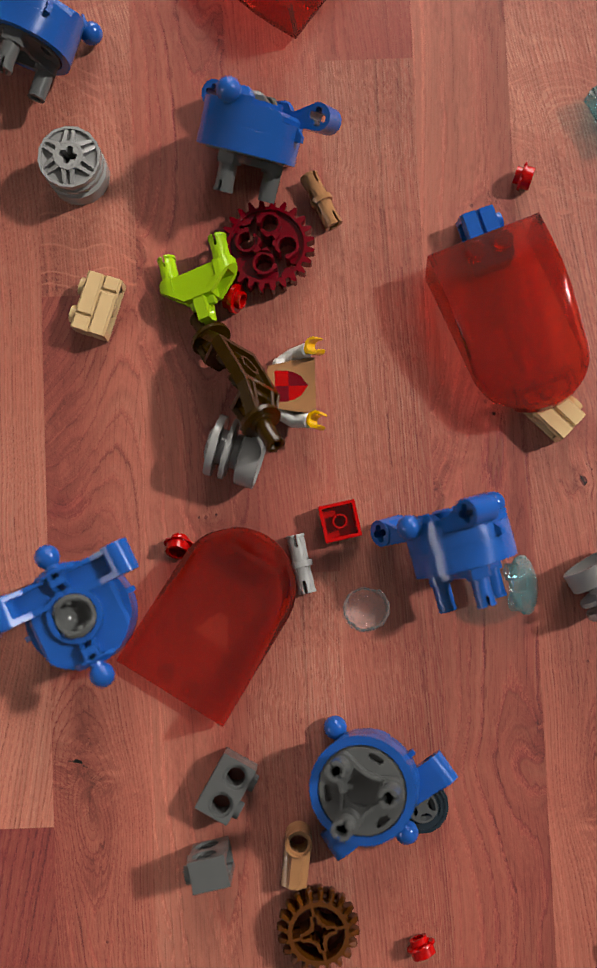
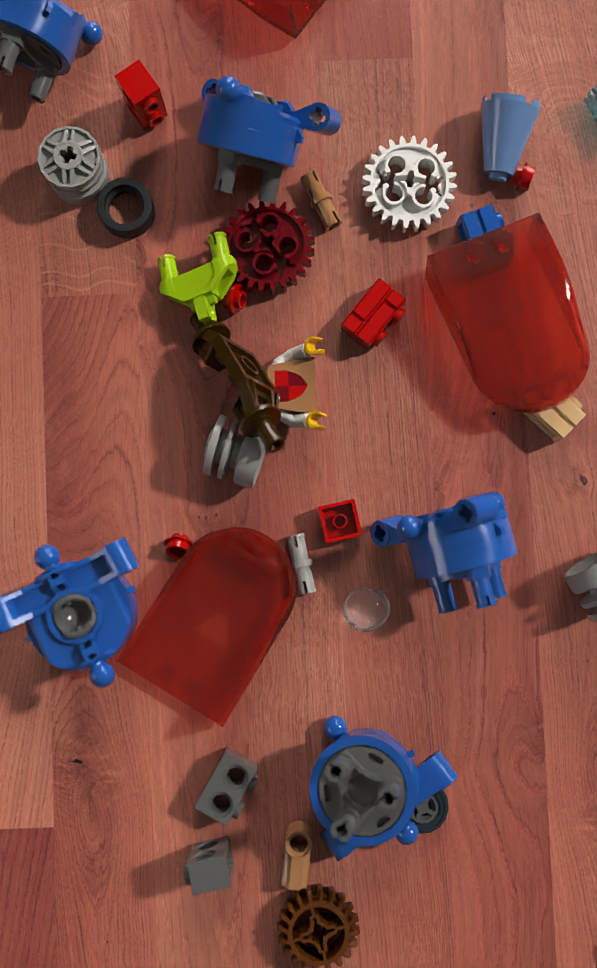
(97, 305): tan brick -> none
(116, 188): none -> black tyre
(141, 95): none -> red brick
(374, 314): none -> red brick
(407, 209): none -> white gear
(421, 947): red plate -> none
(505, 132): none -> medium blue cone
(522, 585): clear light blue dish -> none

